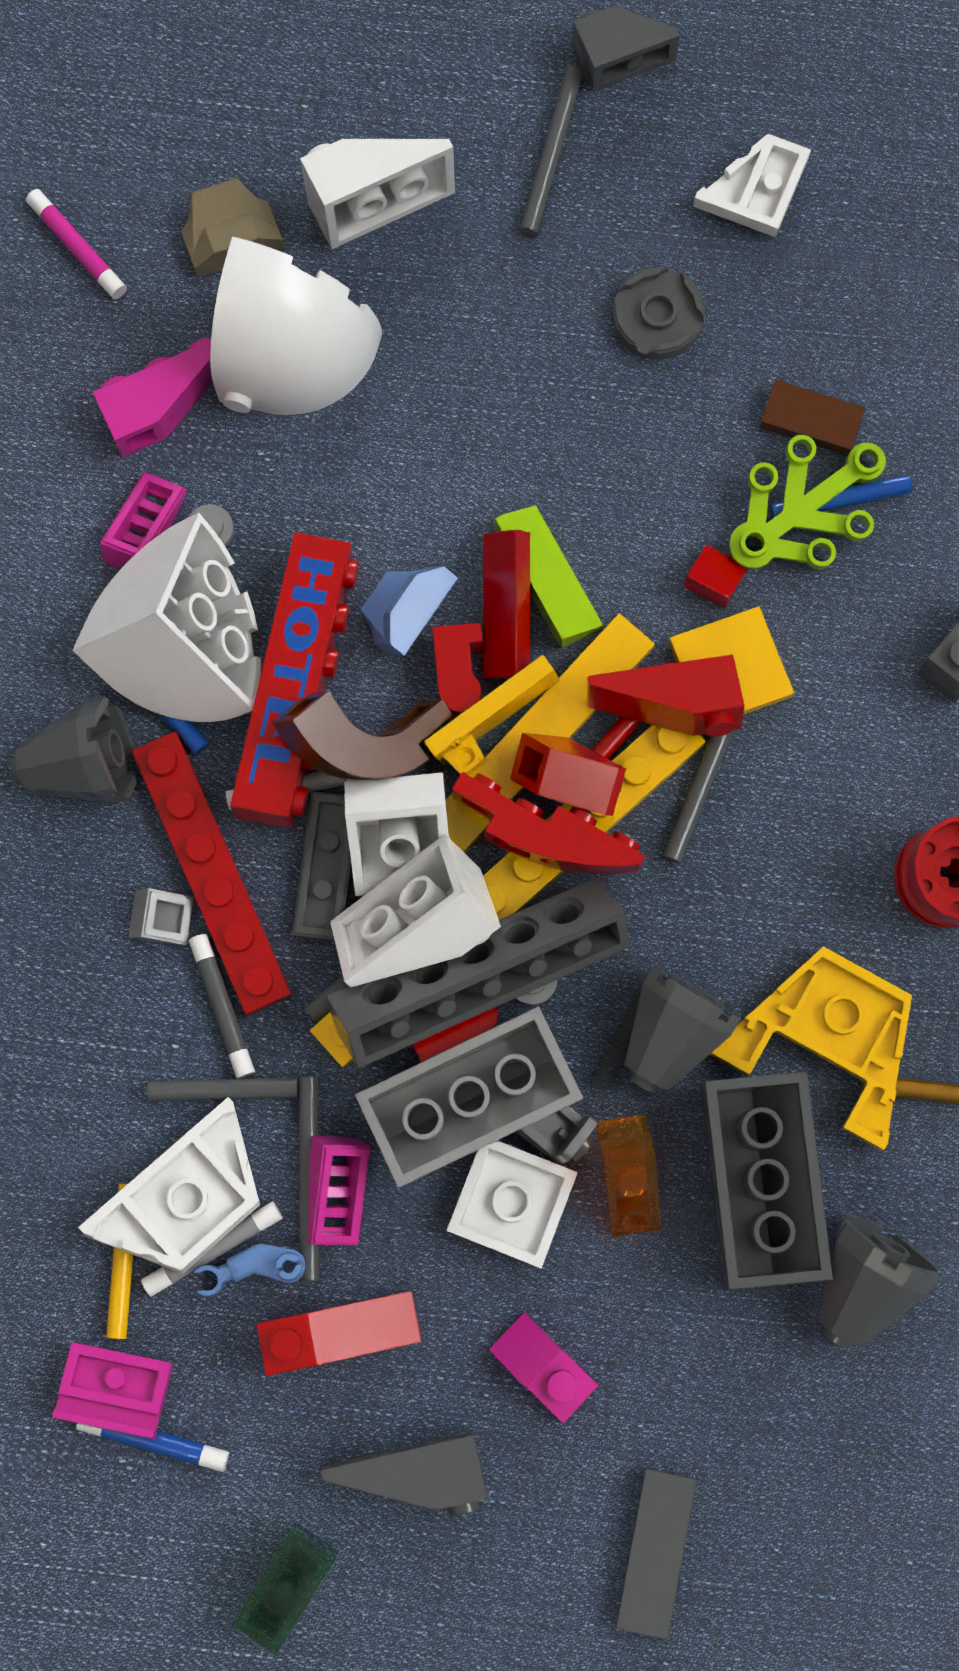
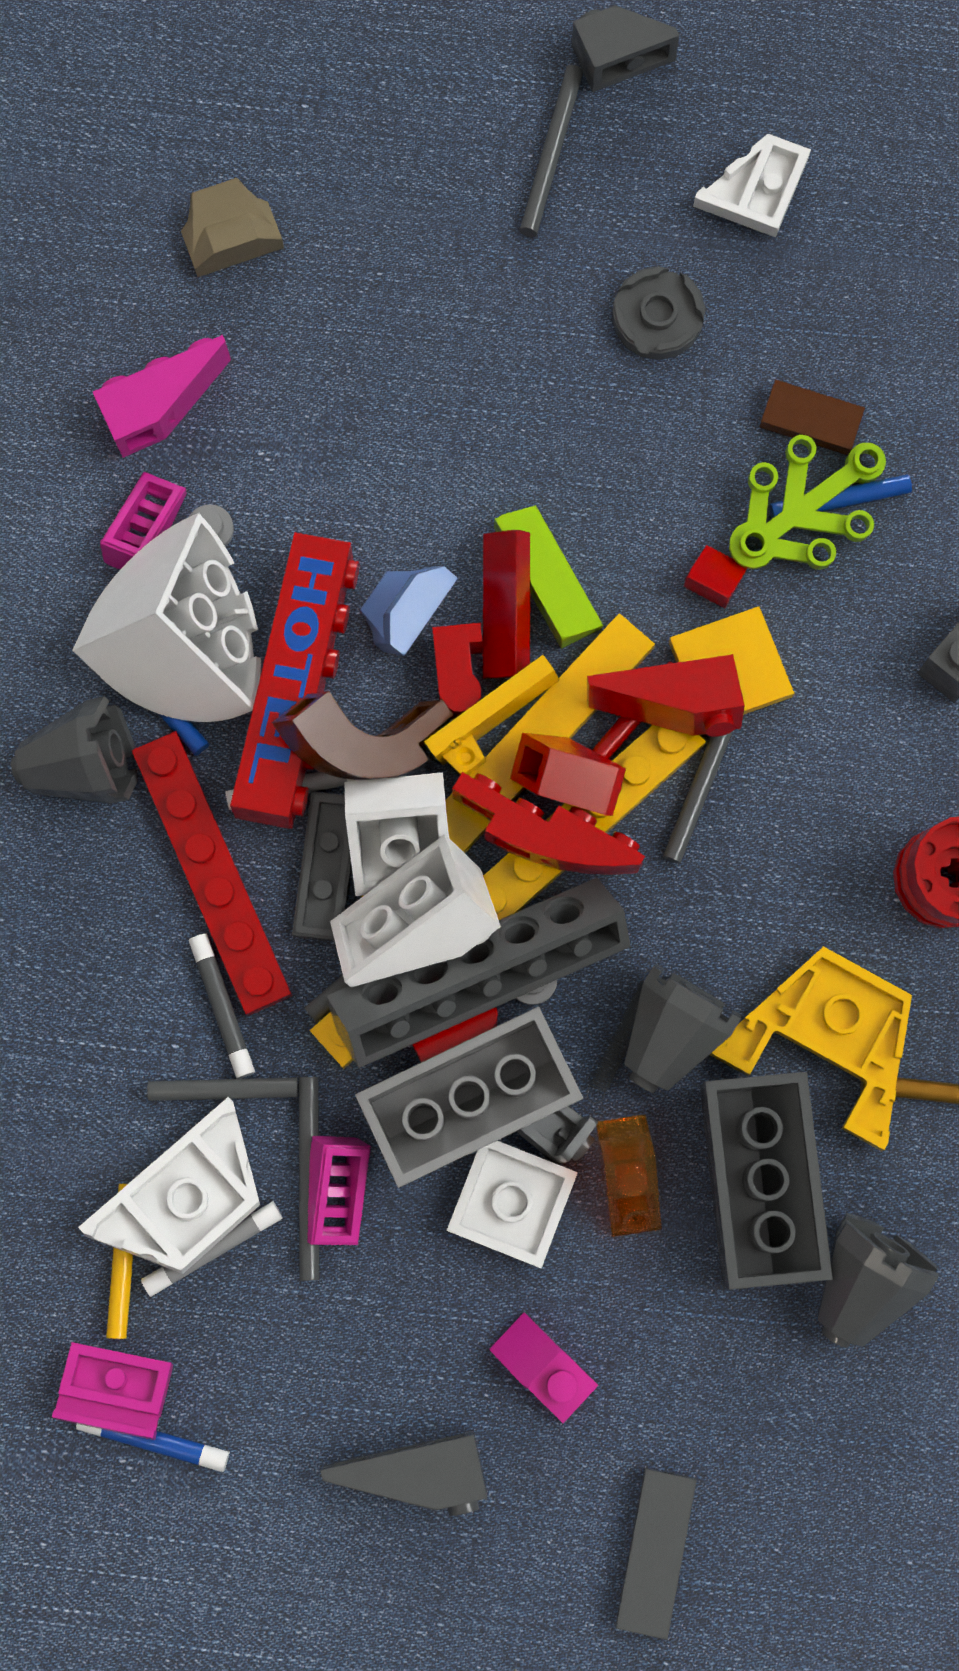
(76, 244): dark pink bar -> none
(161, 917): light grey slope -> none
(261, 1259): medium blue arm -> none
(285, 336): white brick -> none
(285, 1588): clear green brick -> none
(338, 1333): slope -> none
(373, 182): white slope -> none

